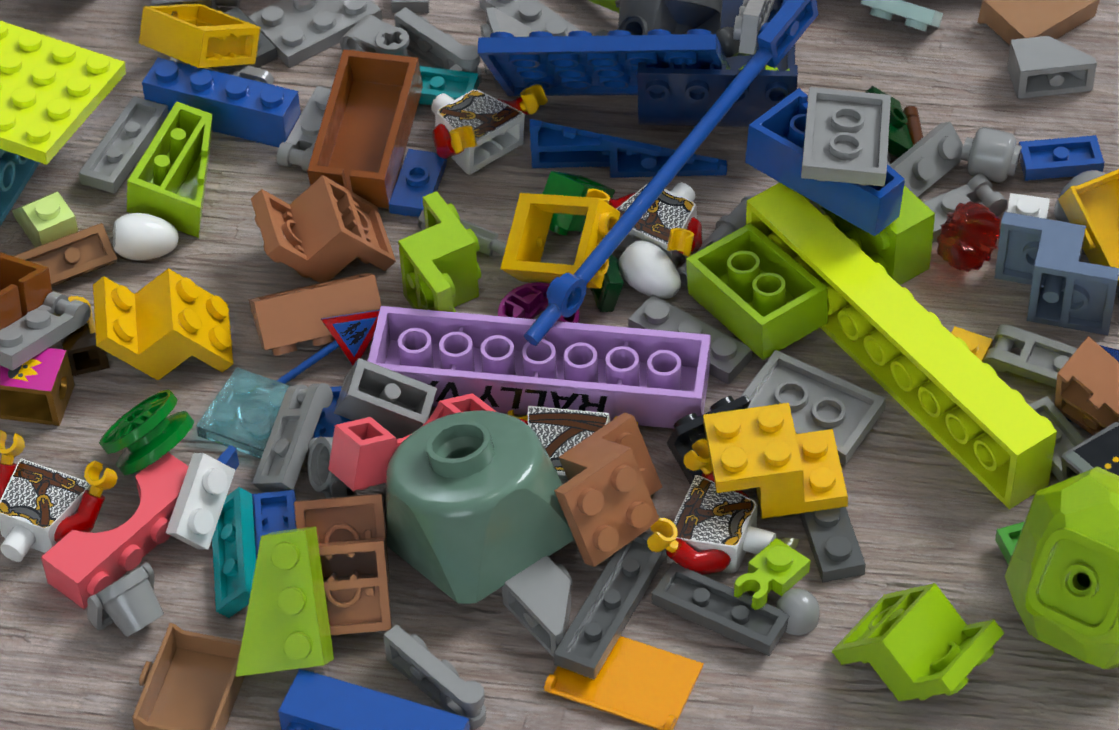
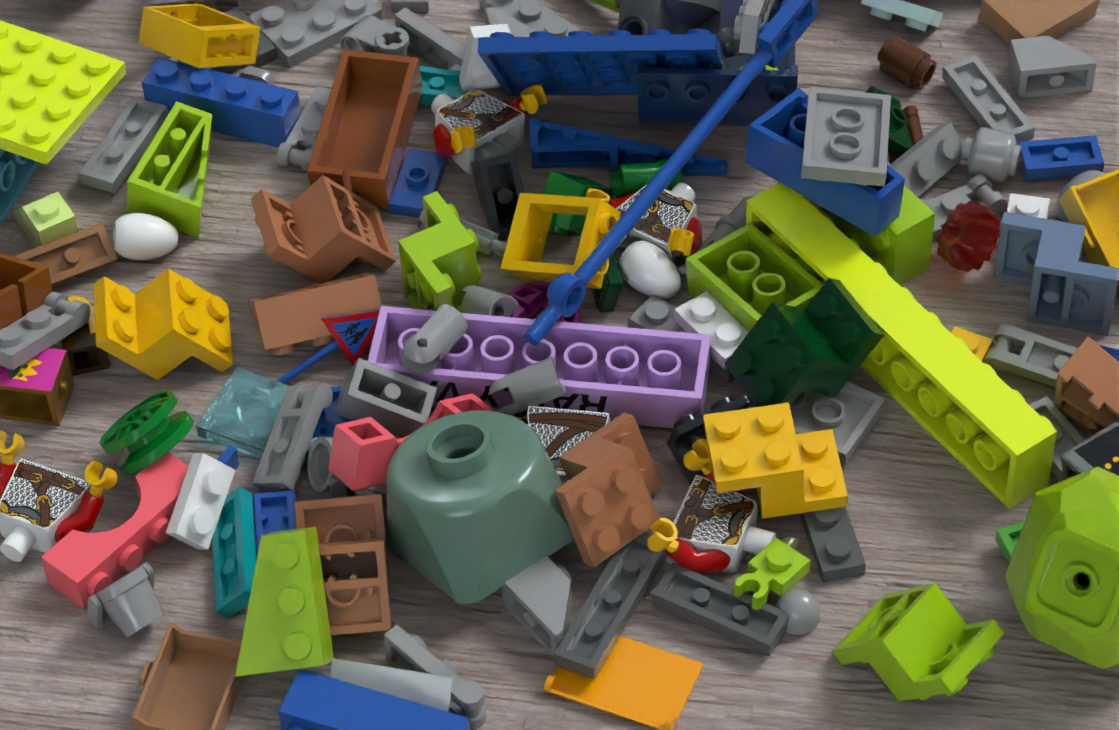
(406, 684): none -> white sticker
(434, 339): none -> light grey piece
(474, 72): none -> white plate
(486, 302): none -> light grey piece
(498, 190): none -> black slope
(530, 386): none -> light grey piece
(633, 177): none -> green piece
(709, 317): none -> white plate
(804, 348): none -> dark green bracket
(906, 63): none -> reddish brown brick
(986, 98): none -> light grey plate

